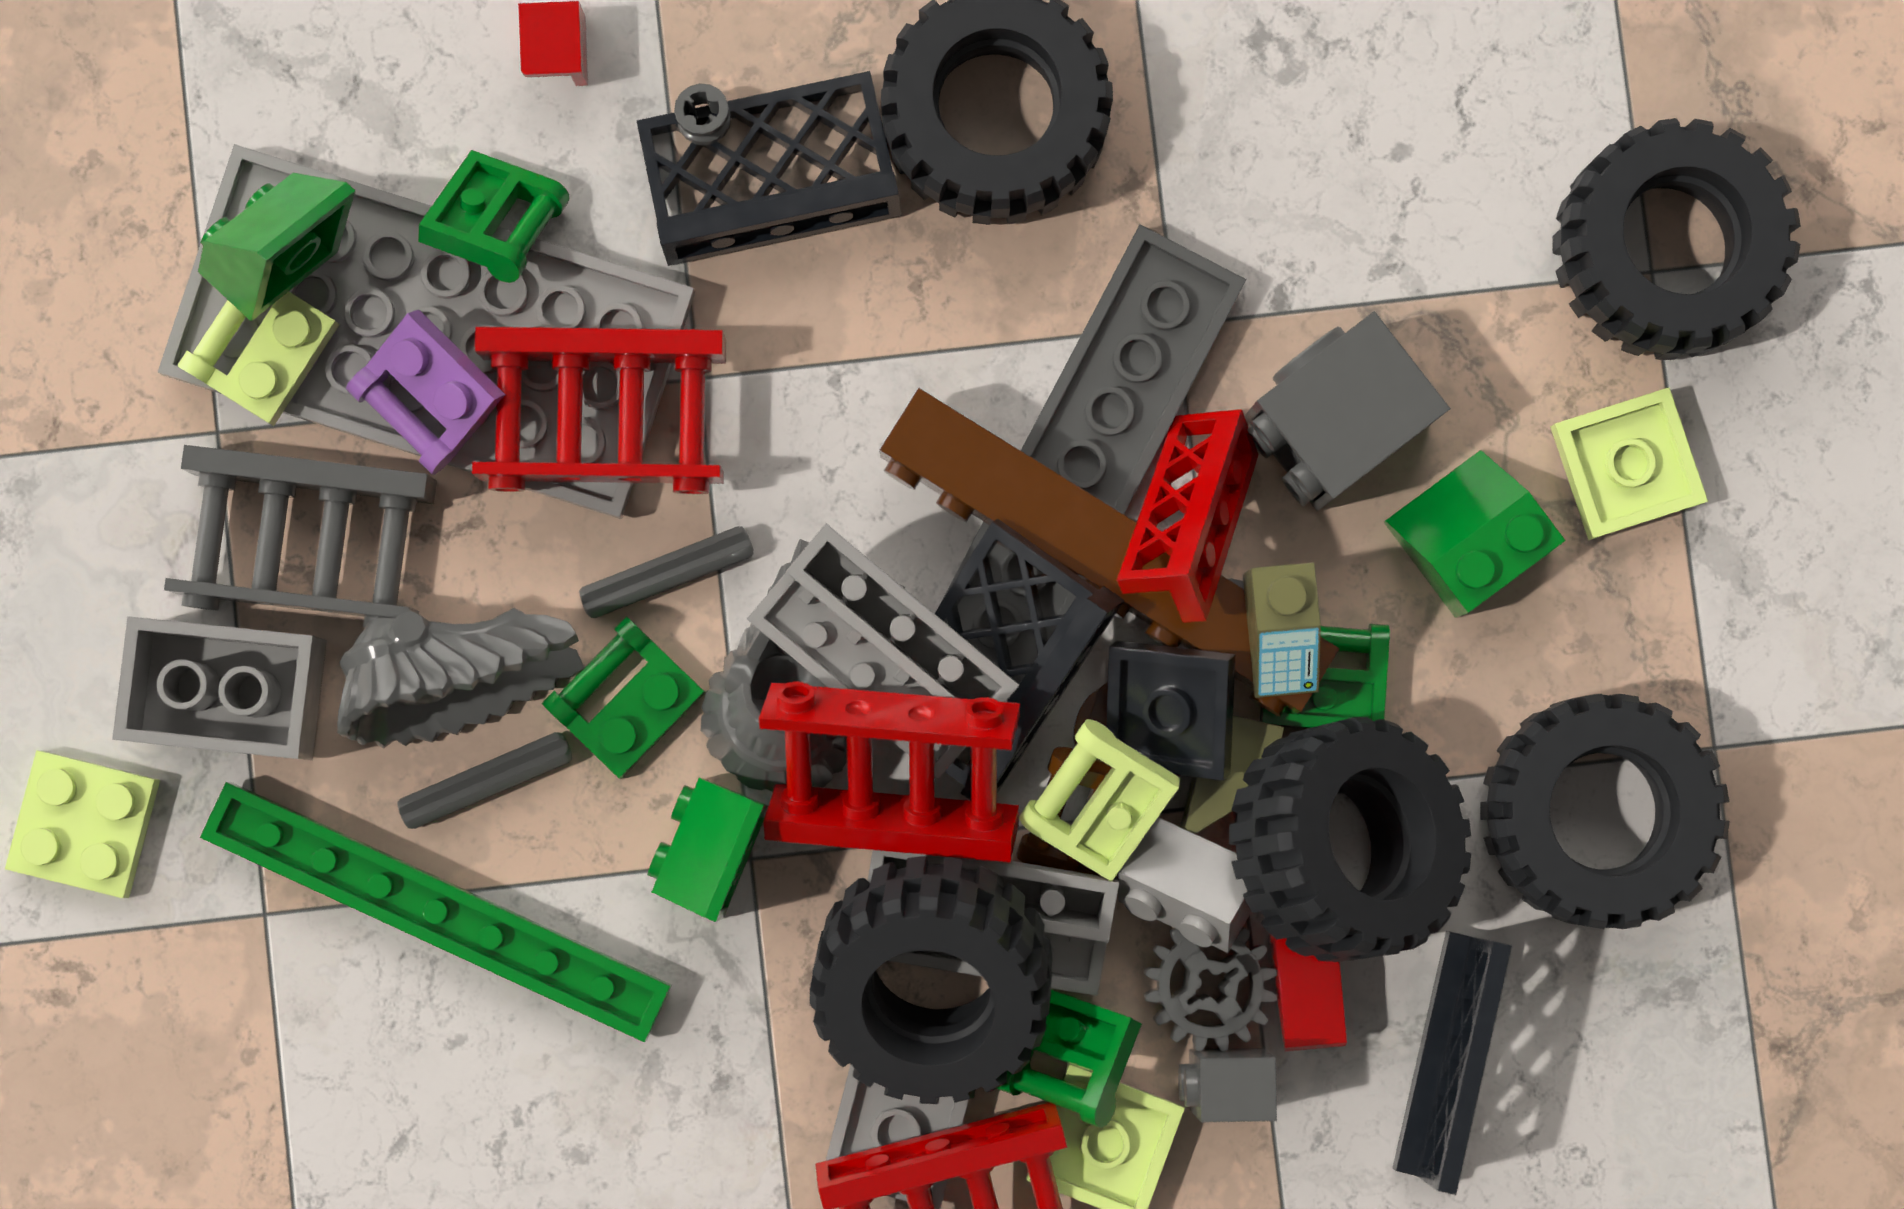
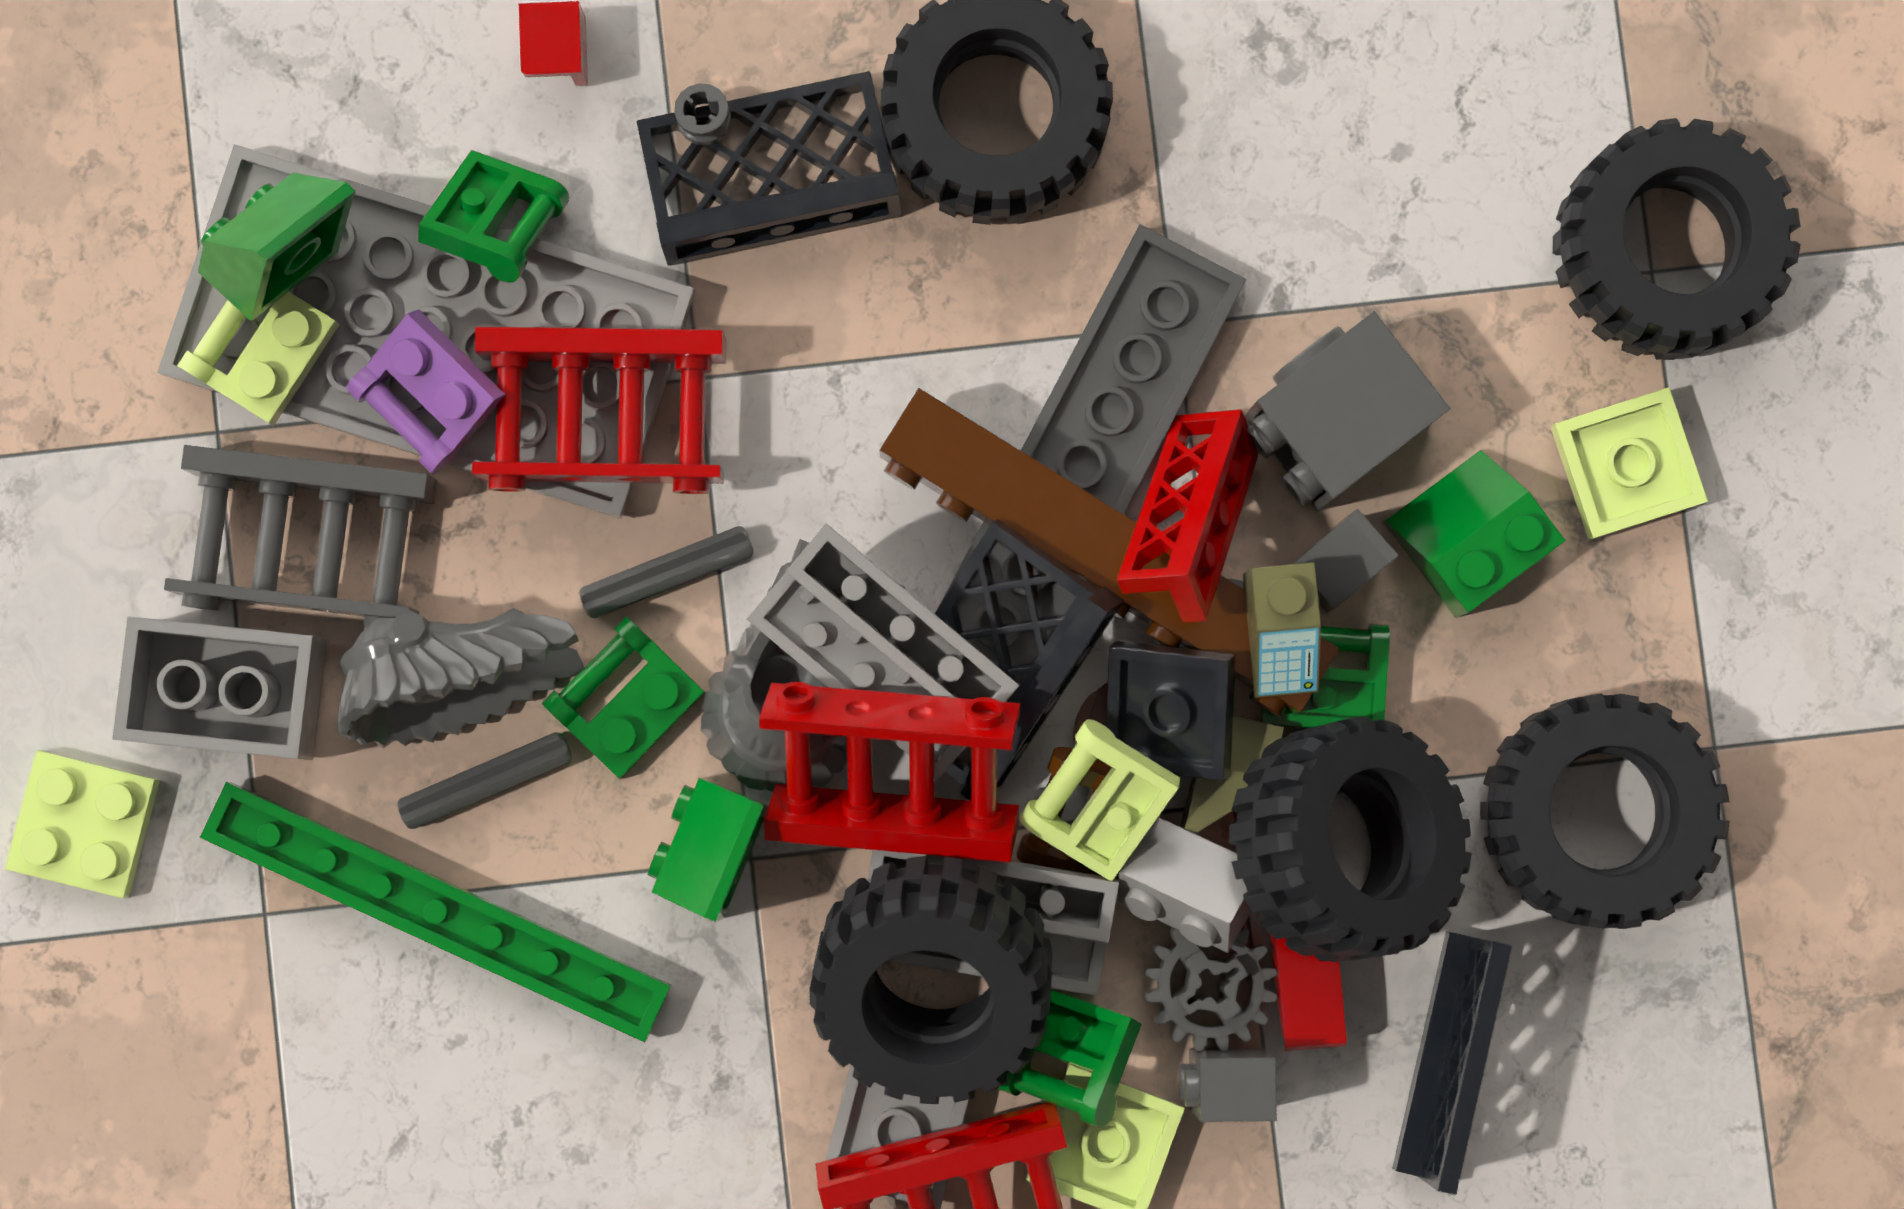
(1347, 559): none -> dark grey slope

